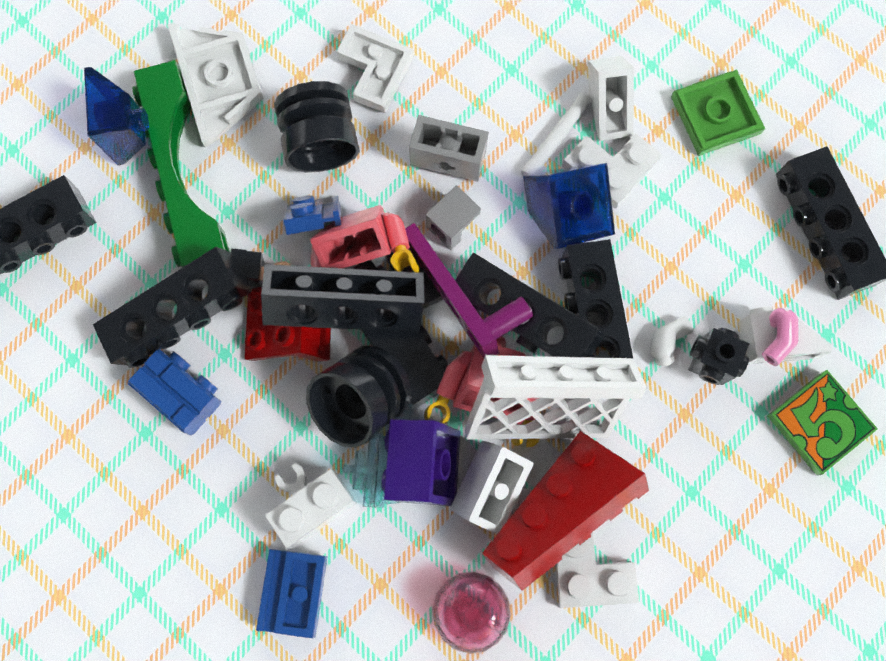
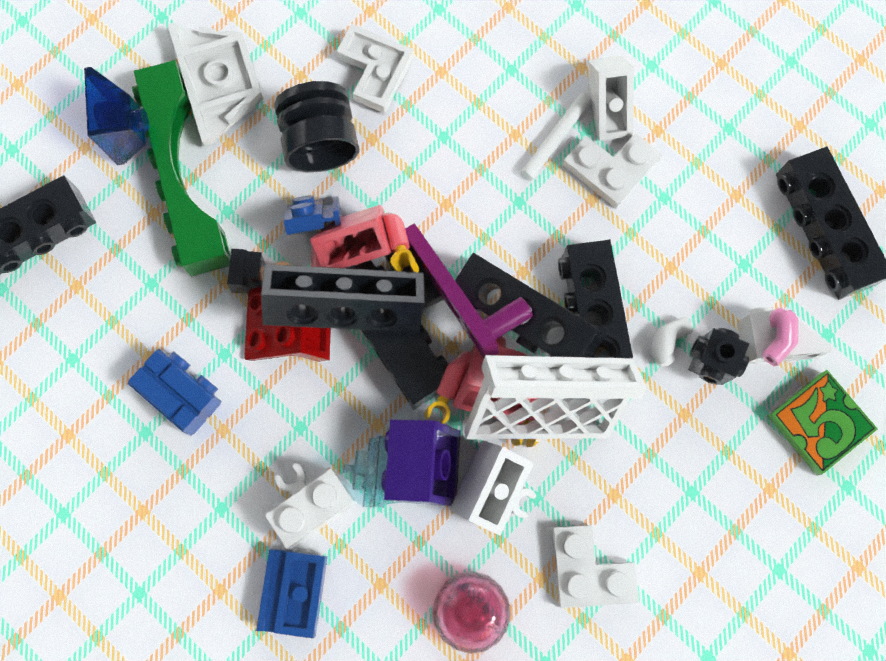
(122, 329): black brick -> none
(358, 396): black wheel -> none
(448, 148): light grey brick -> none
(451, 216): light grey panel -> none
(563, 510): red wedge -> none
(571, 204): clear blue slope -> none
(717, 112): bright green tile -> none

